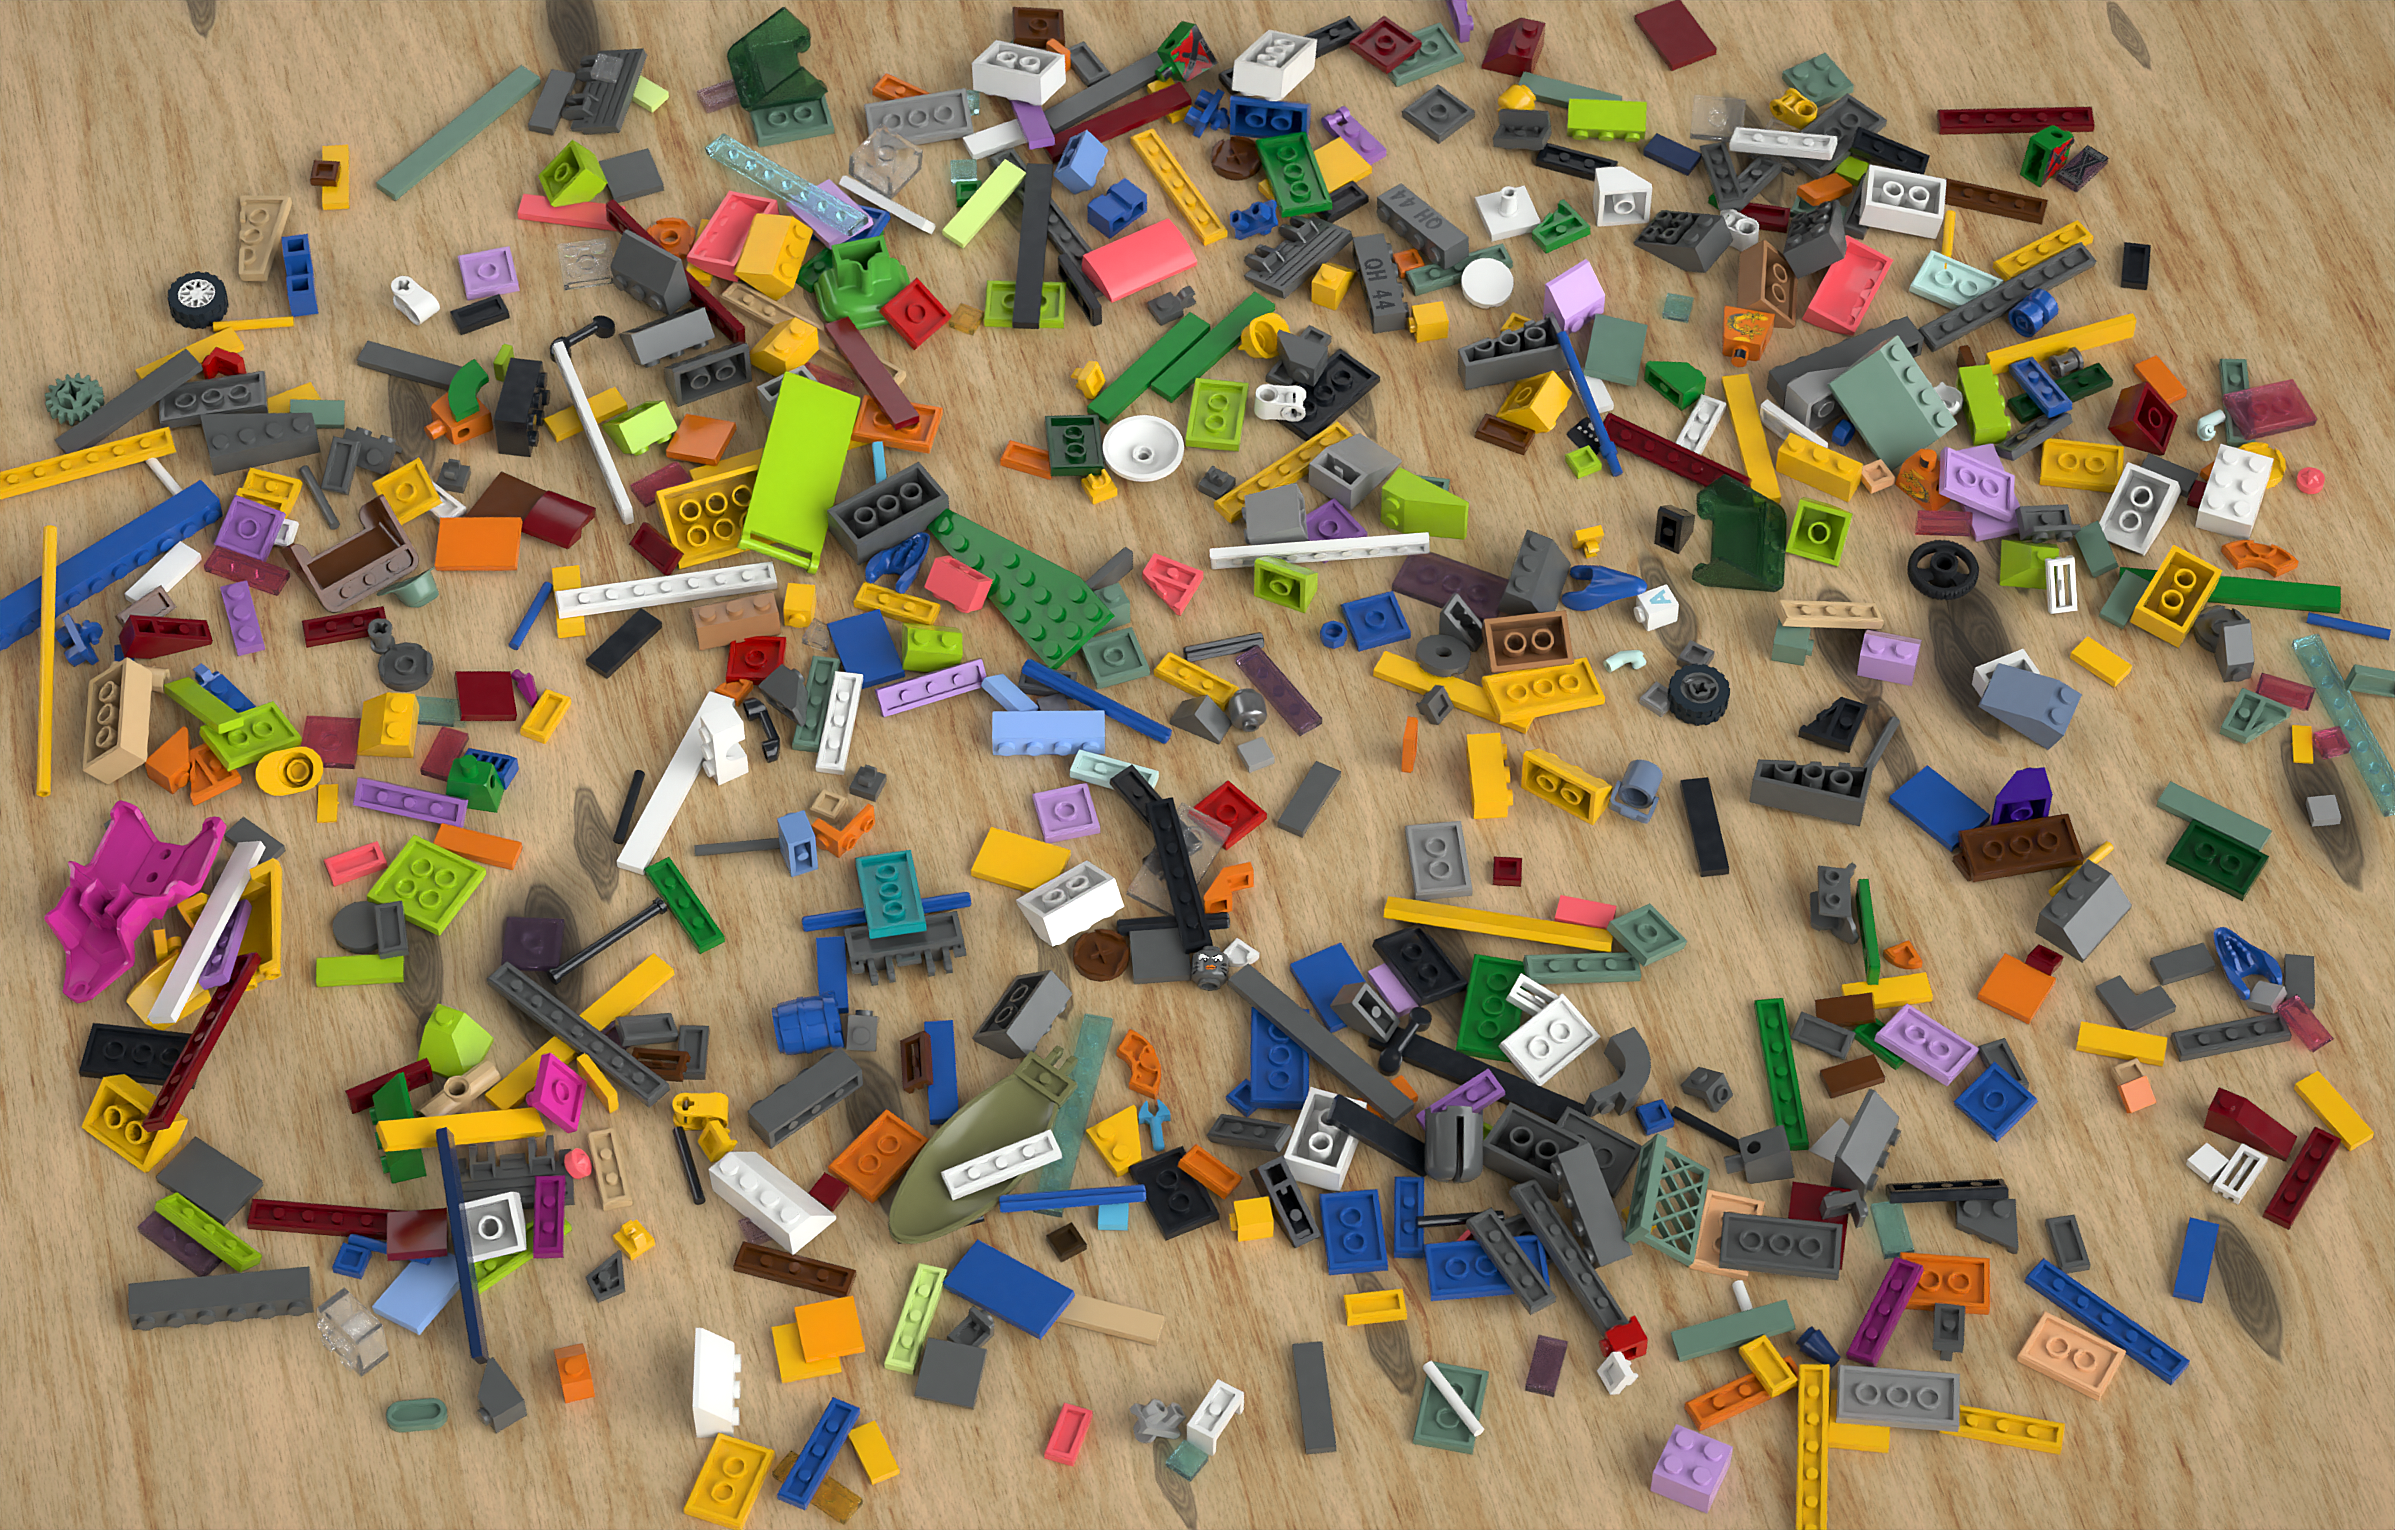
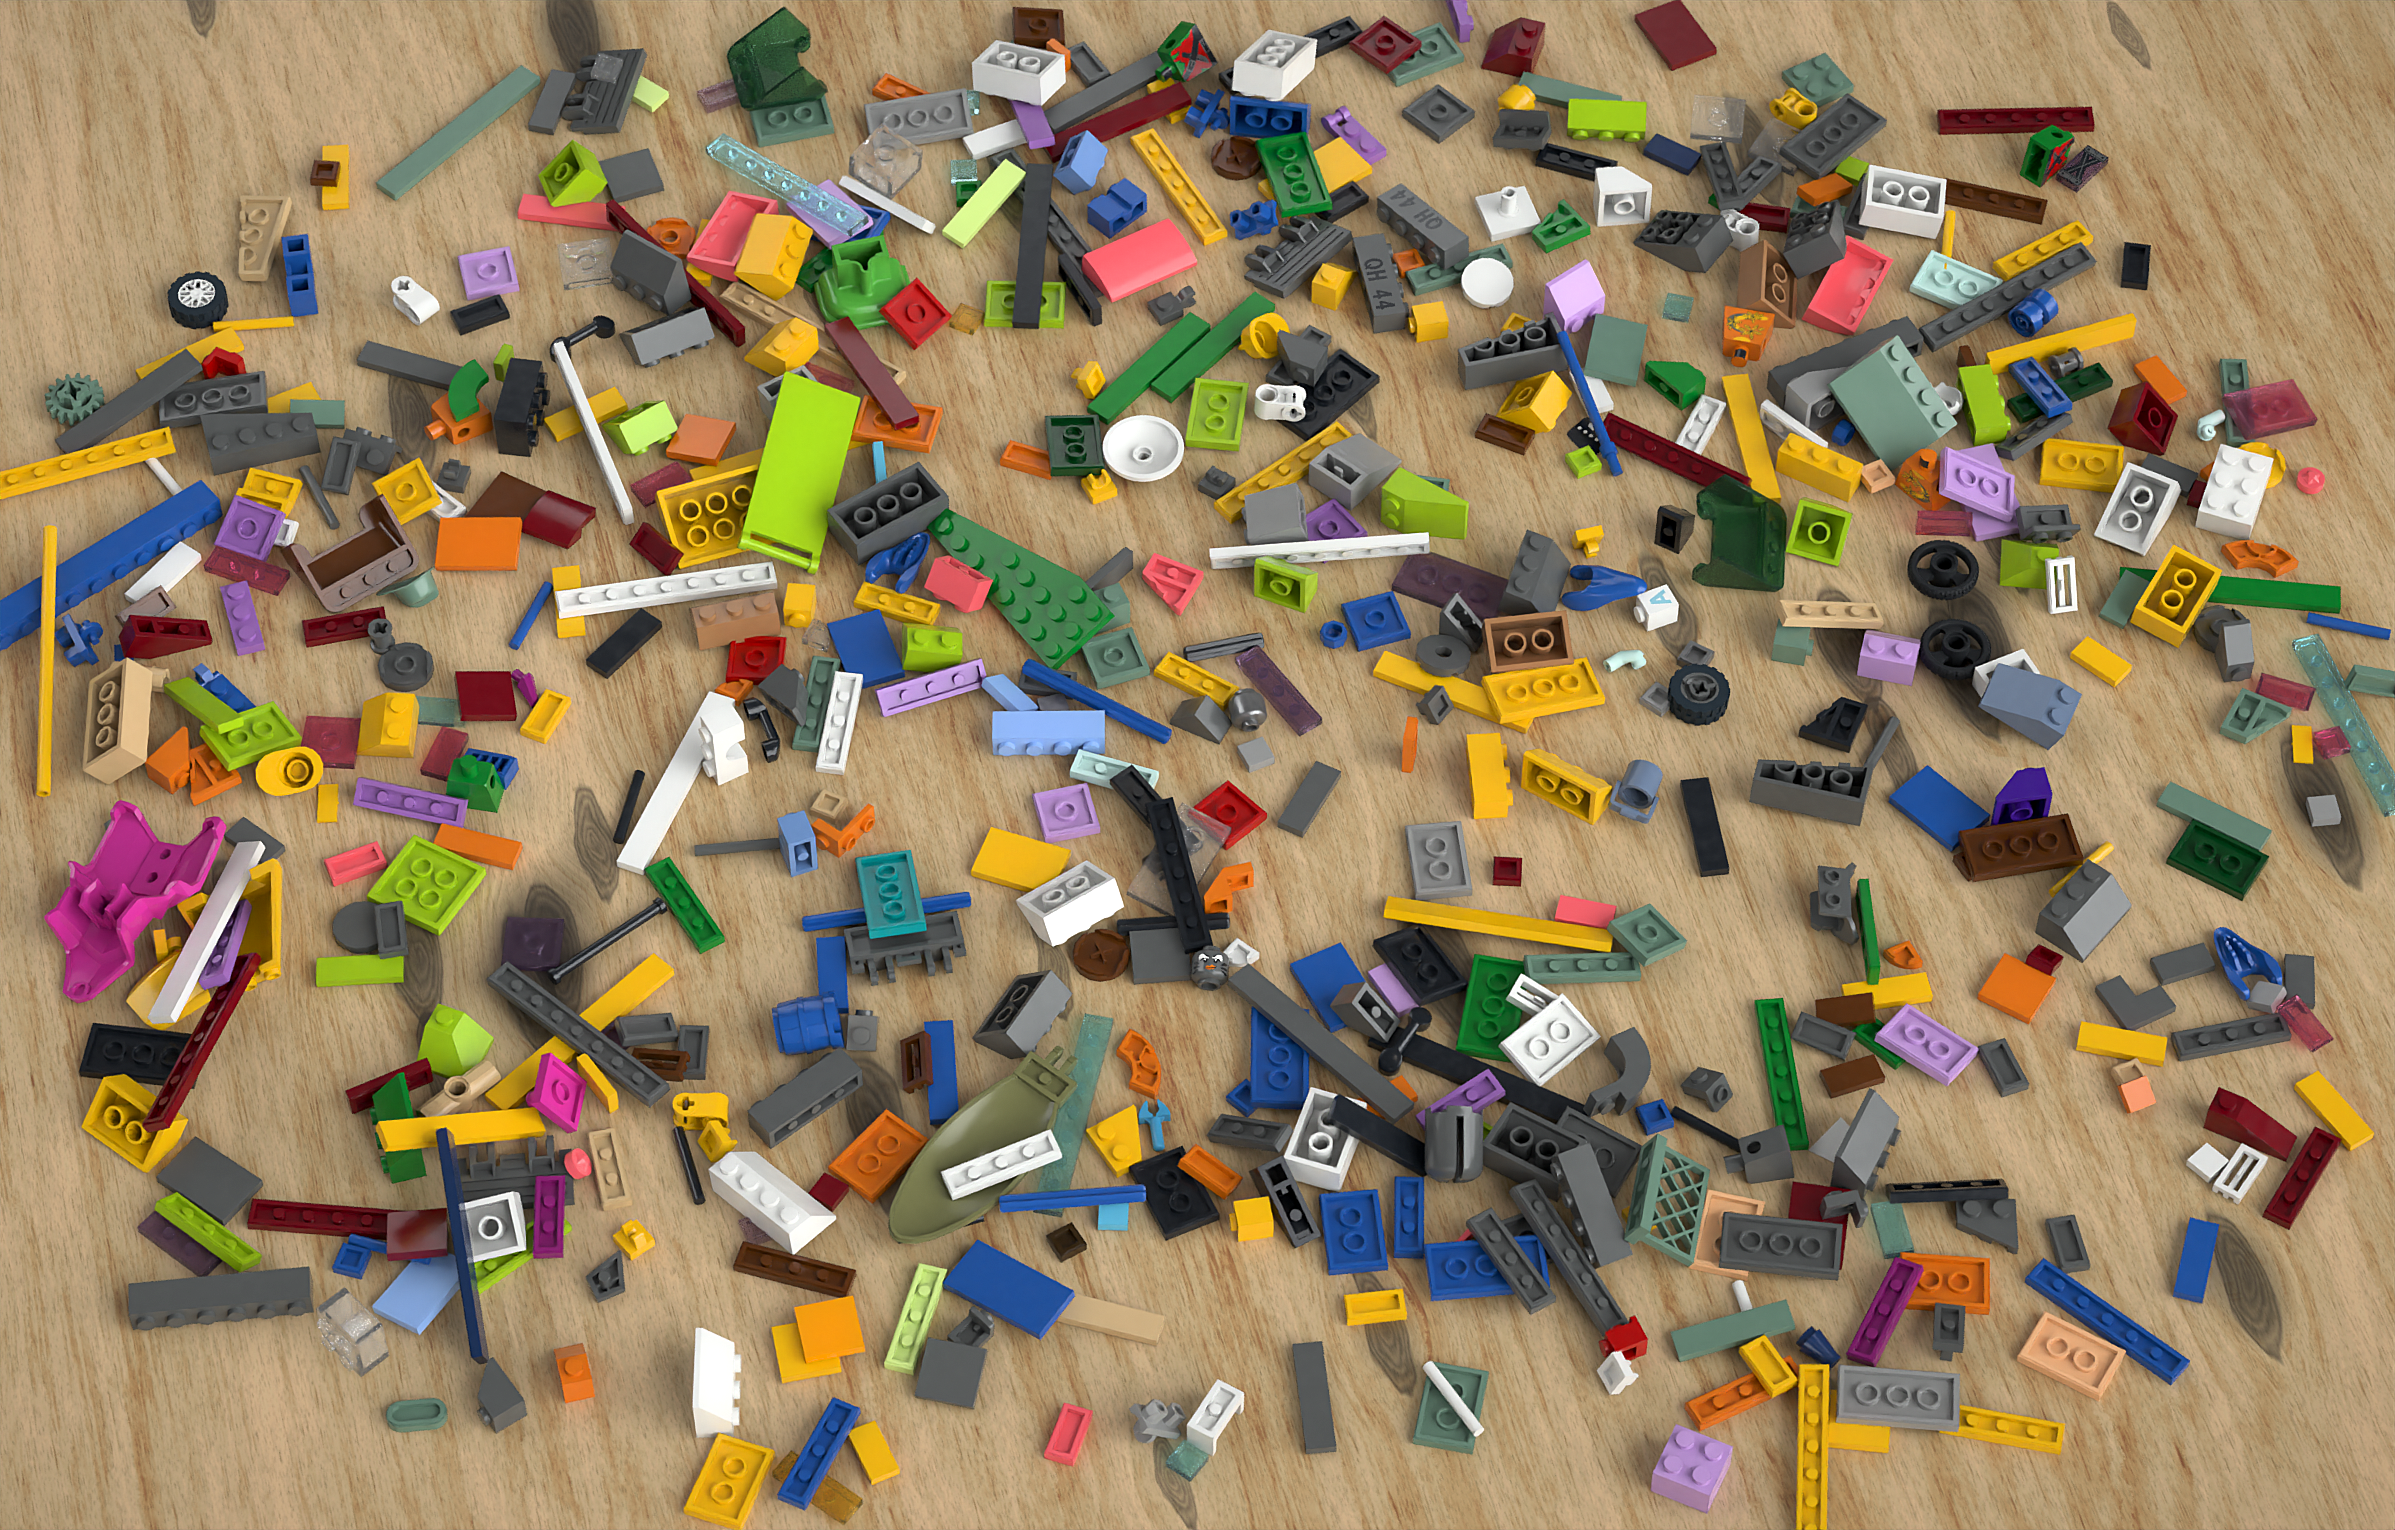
(709, 373): dark grey slope -> none
(868, 783): dark grey tile -> none
(1448, 1219): black bar -> none
(1546, 1366): clear purple tile -> none
(1783, 143): white tile -> none
(1888, 152): black tile -> none
(1954, 649): none -> black wheel
(1995, 1101): blue tile -> none
(2096, 549): sand green tile -> none

